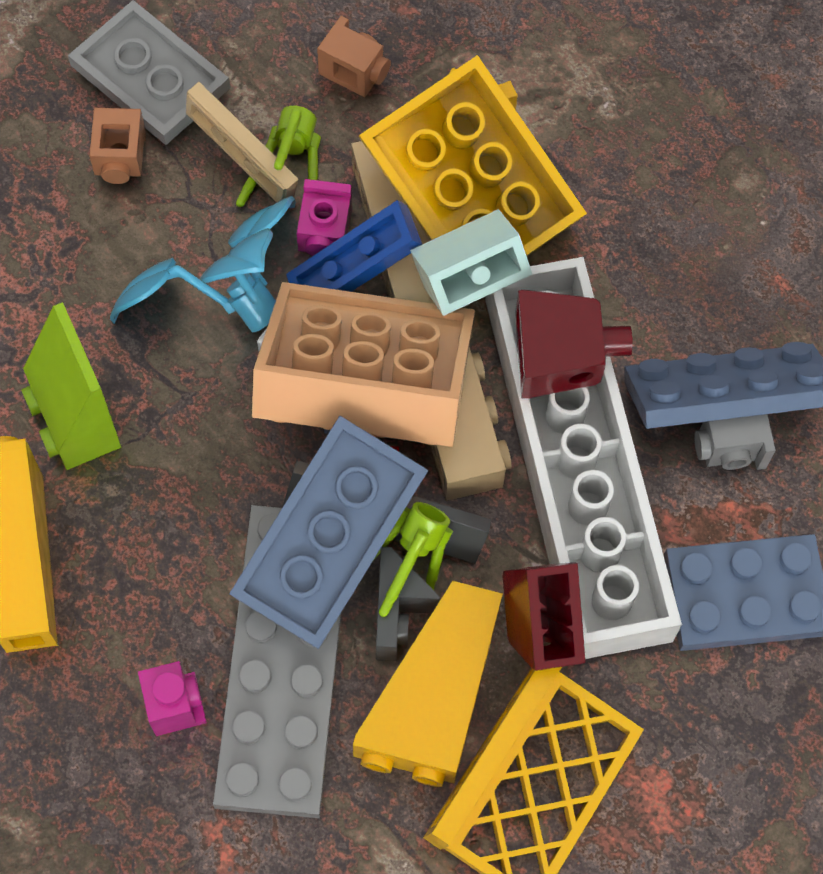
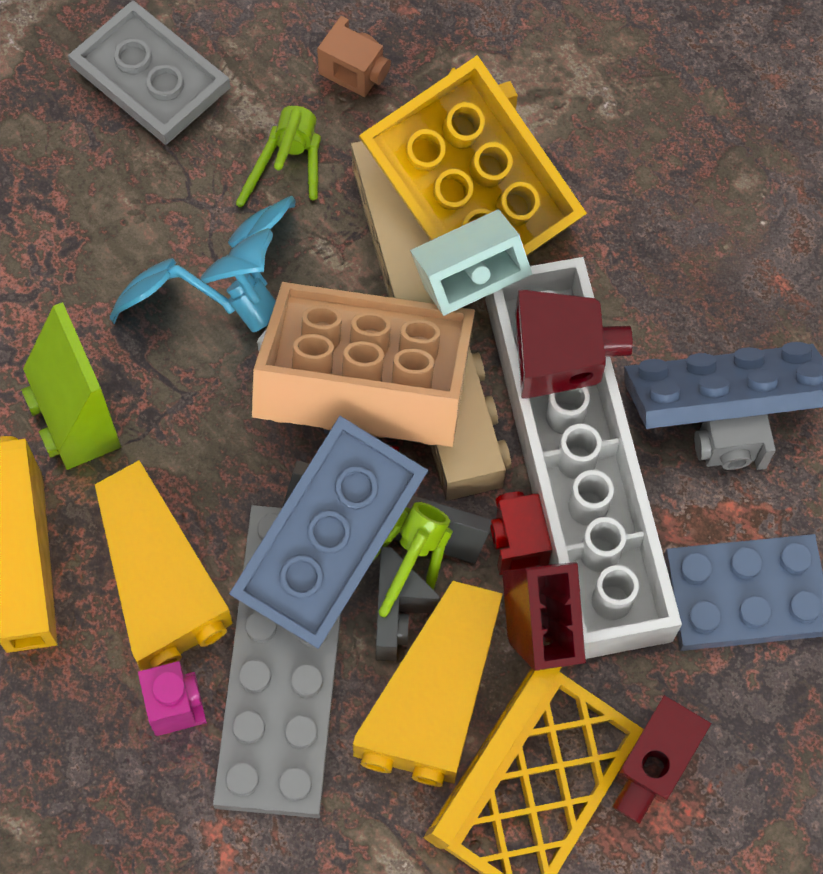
(117, 144): nougat brick -> none
(159, 578): none -> yellow slope
(239, 143): tan tile -> none
(323, 214): dark pink brick -> none
(361, 252): blue plate -> none
(520, 532): none -> red brick
(673, 739): none -> dark red torso

